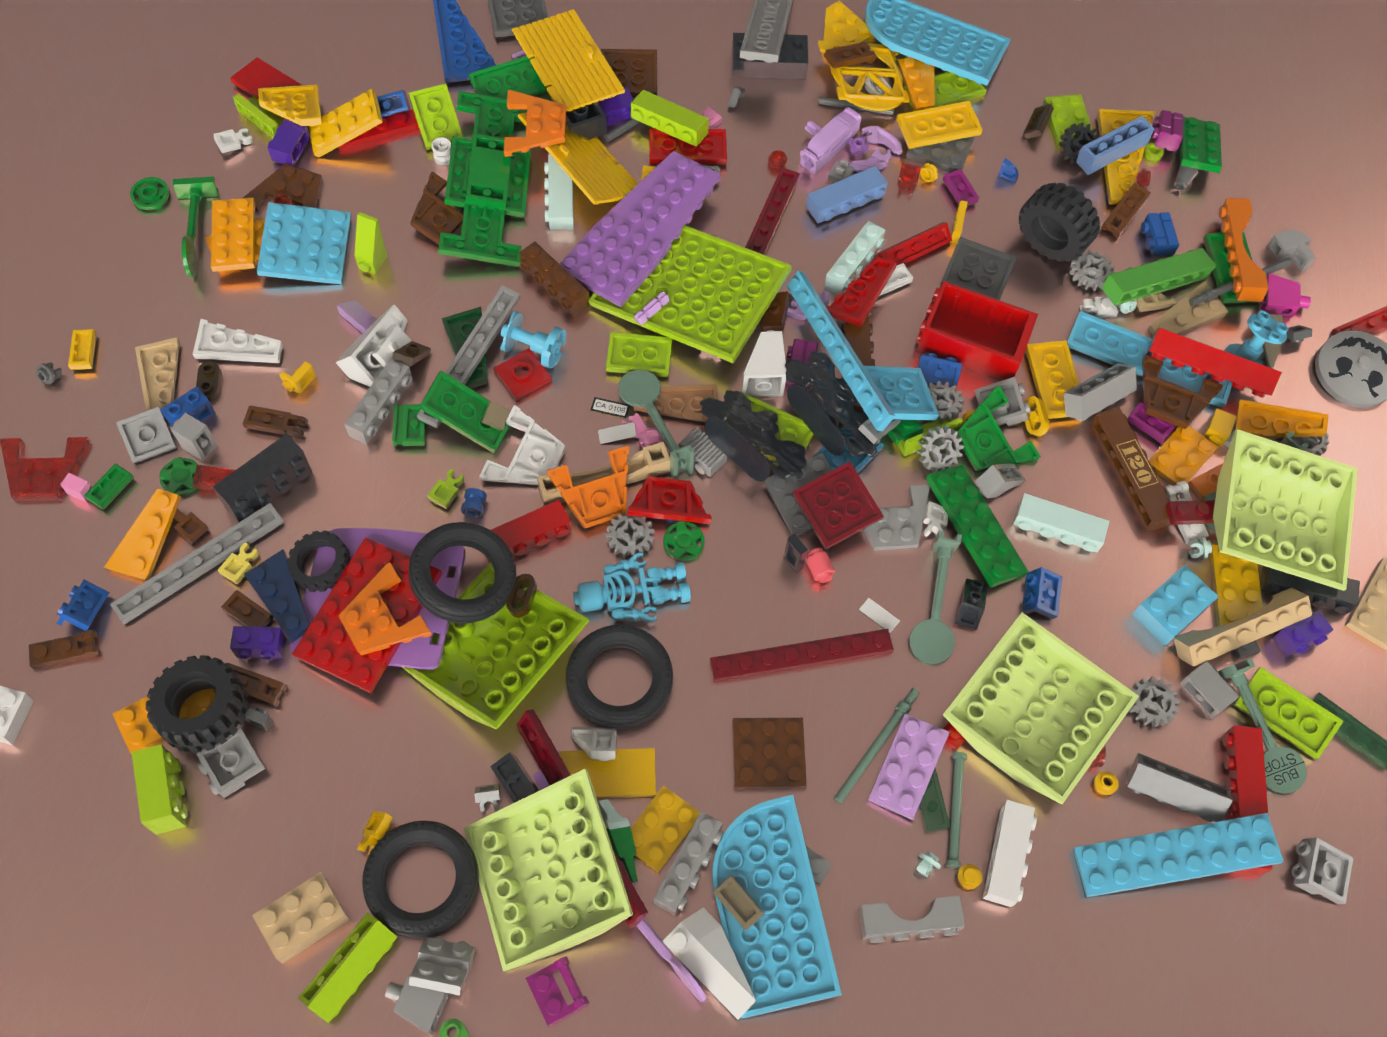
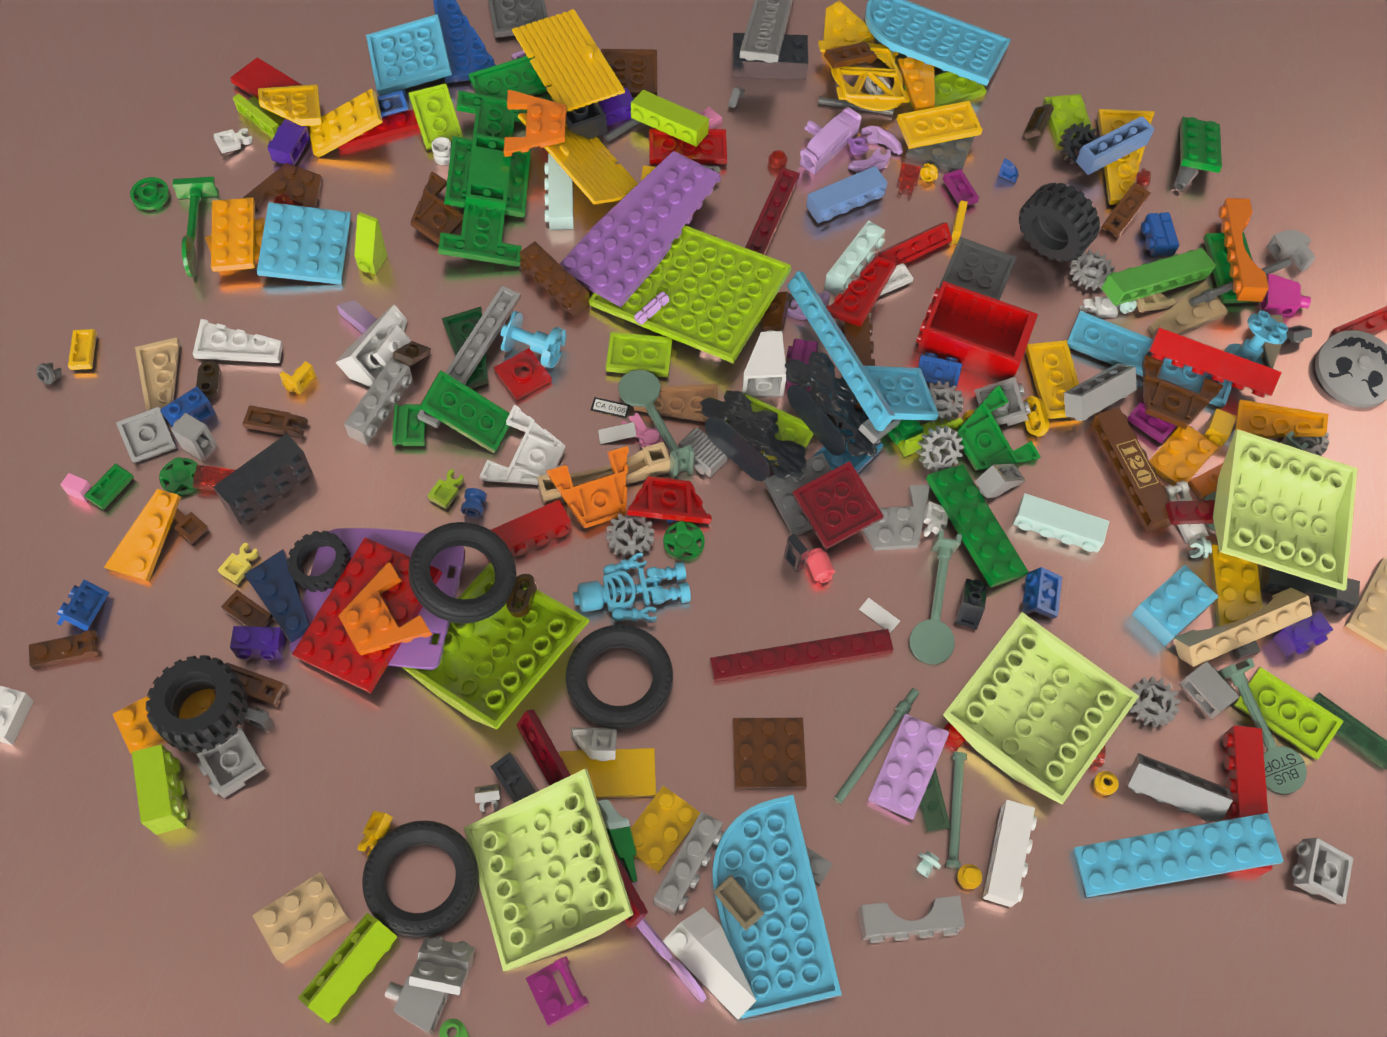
(39, 476): clear red wing -> none
(196, 564): light grey plate -> none
(408, 55): none -> medium azure plate
(495, 416): dark tan tile -> none
(541, 780): medium lavender tile -> none
(840, 171): light grey tile -> none
(1153, 153): lime tile -> none
(1168, 130): magenta brick -> none

